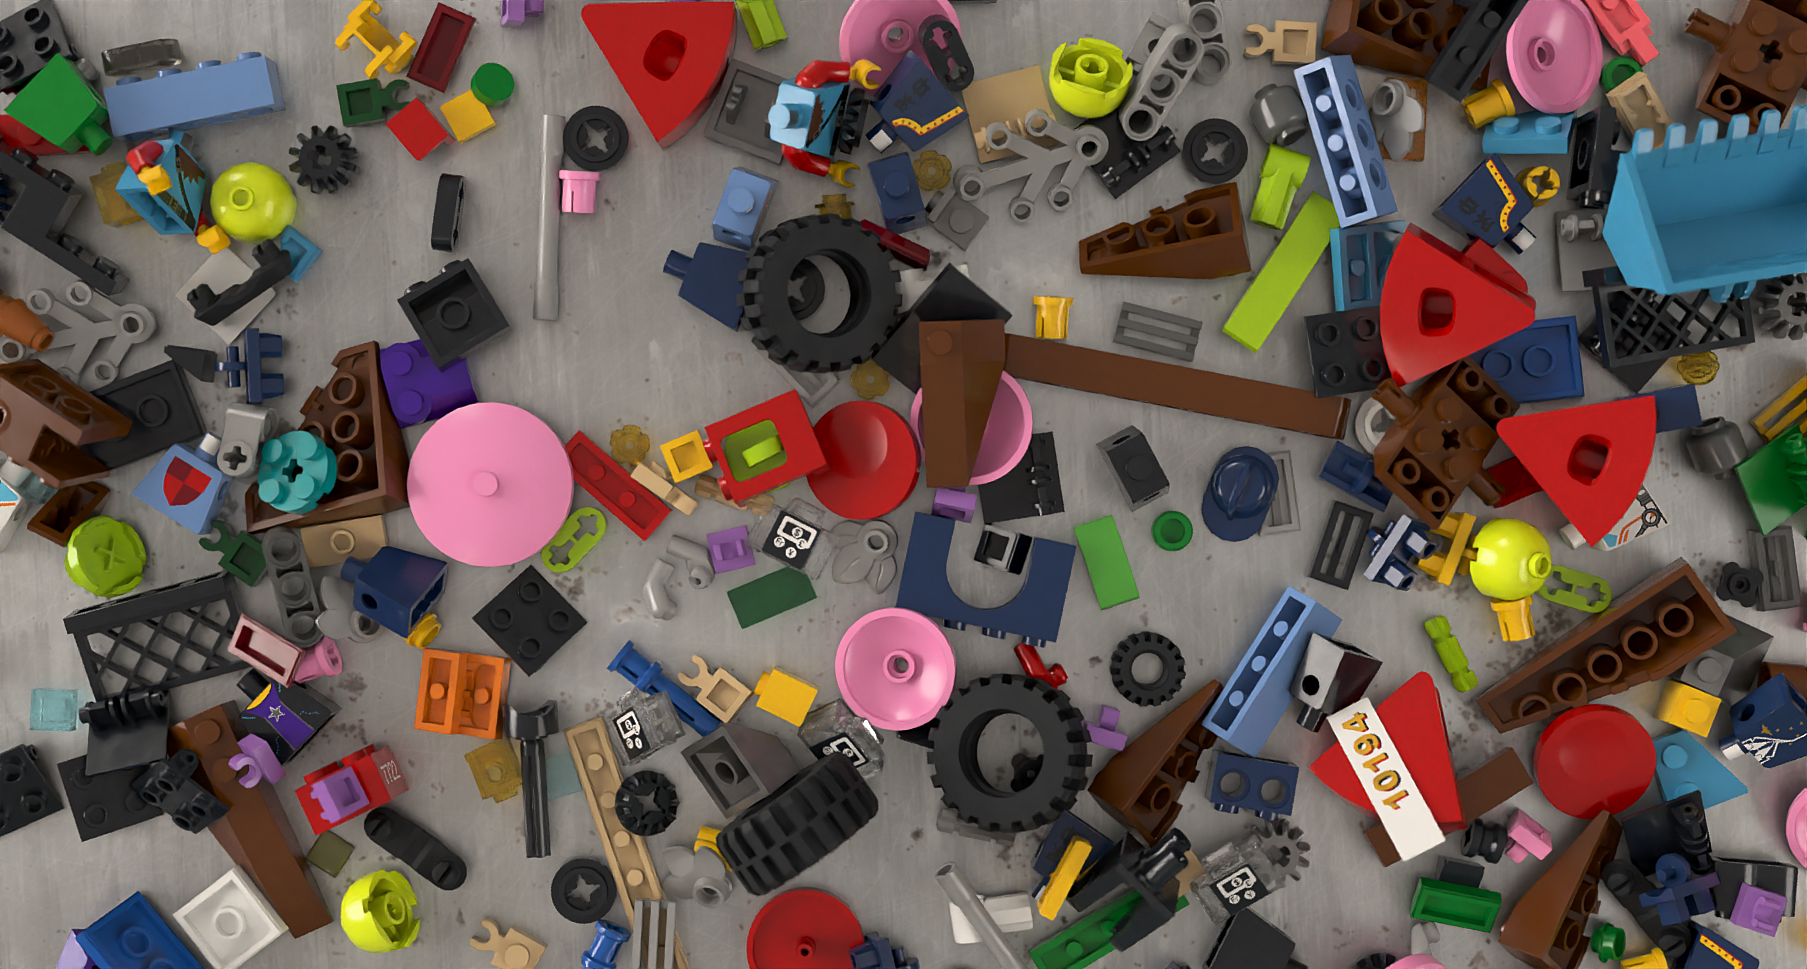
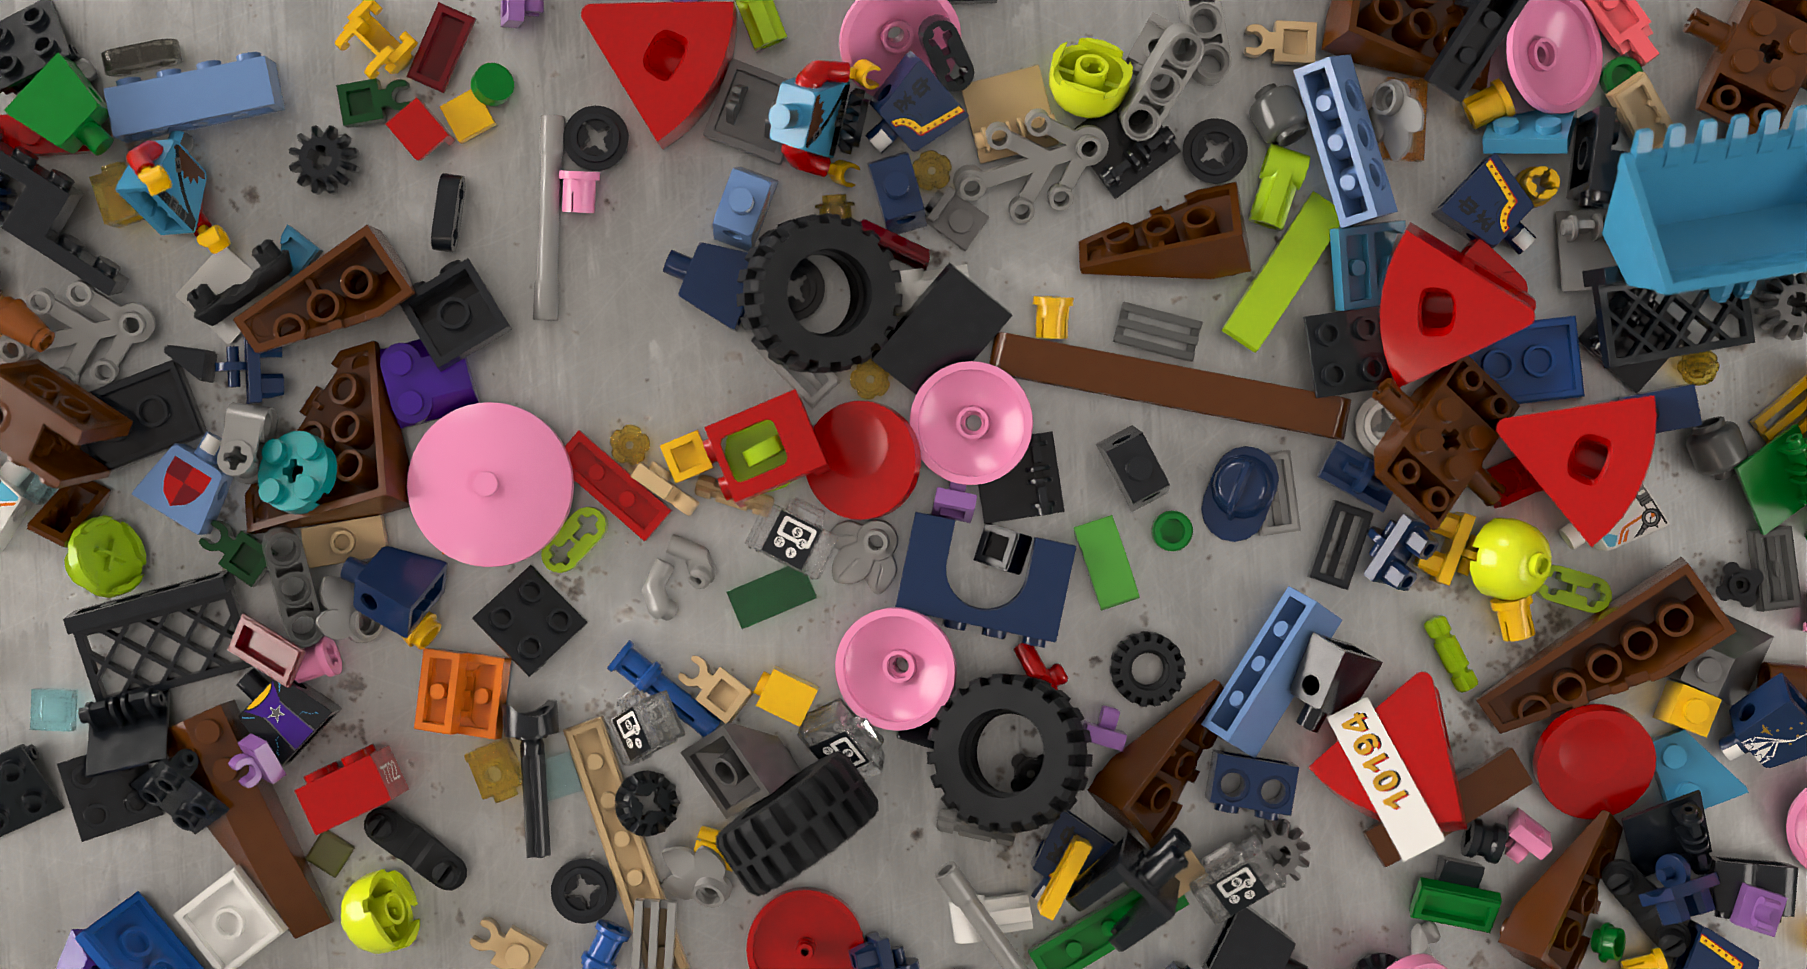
(252, 202): neon yellow cylinder -> none
(339, 795): medium lavender tile -> none
(340, 289): none -> reddish brown wedge
(729, 549): medium lavender tile -> none
(958, 384): reddish brown wedge -> none

